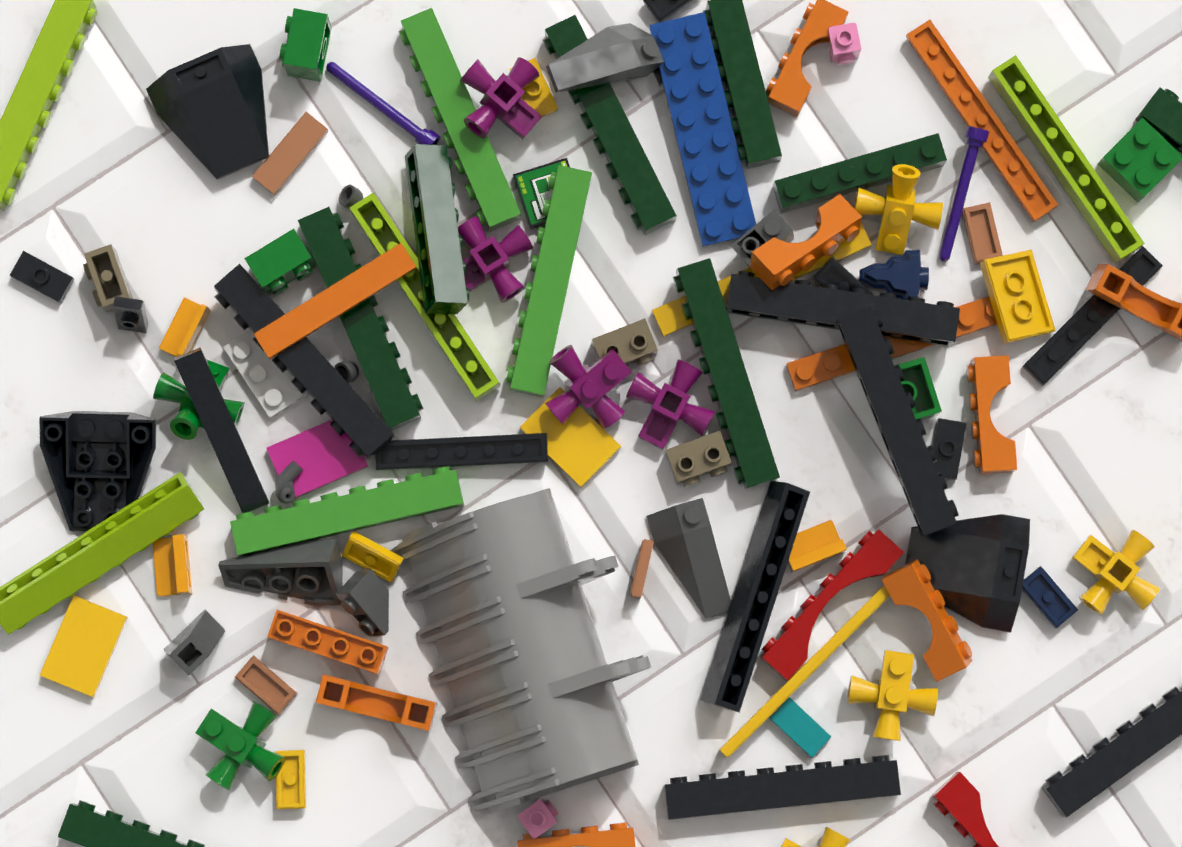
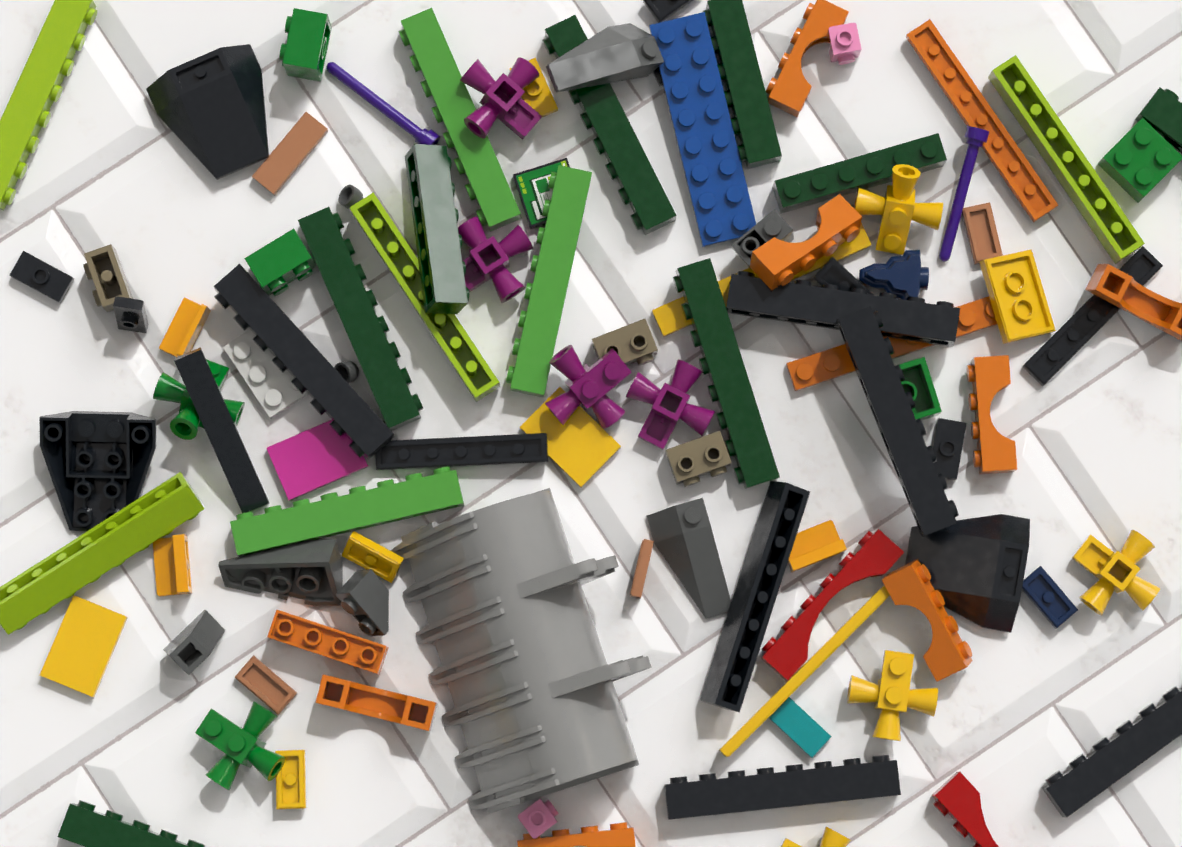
(284, 482): dark grey arm -> none
(335, 301): orange tile -> none

